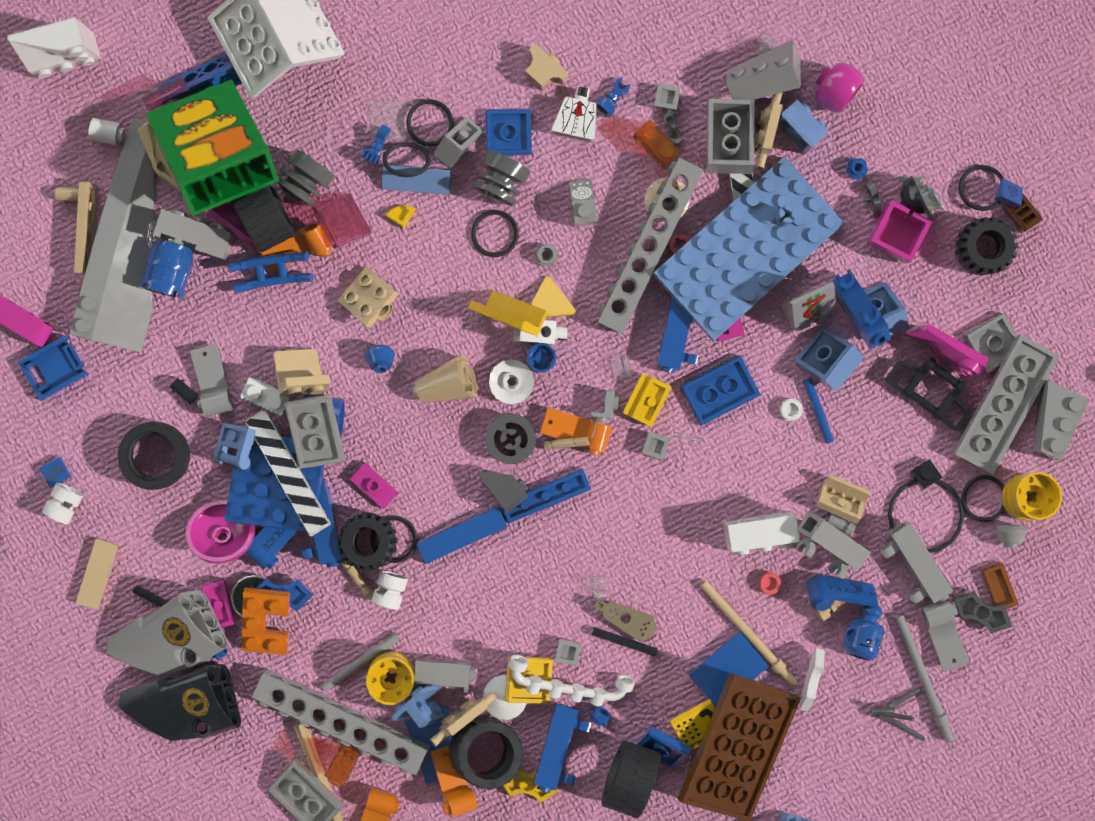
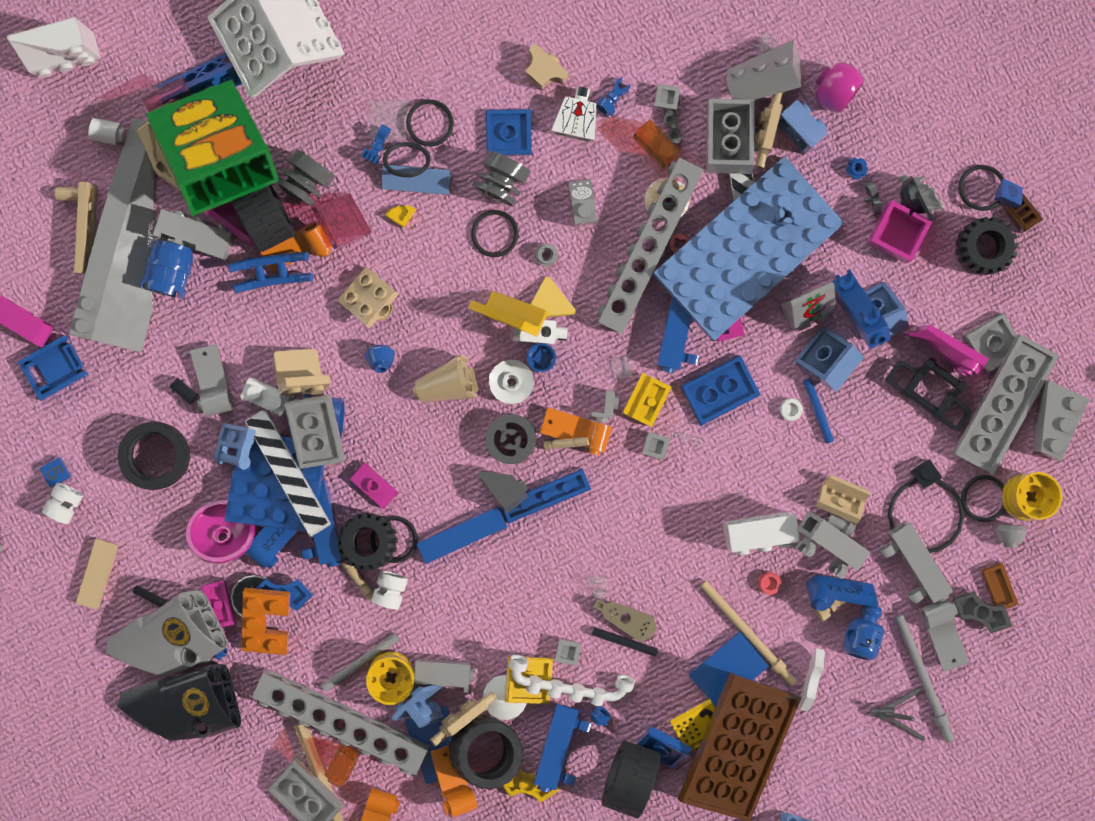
(458, 142): light grey slope -> none

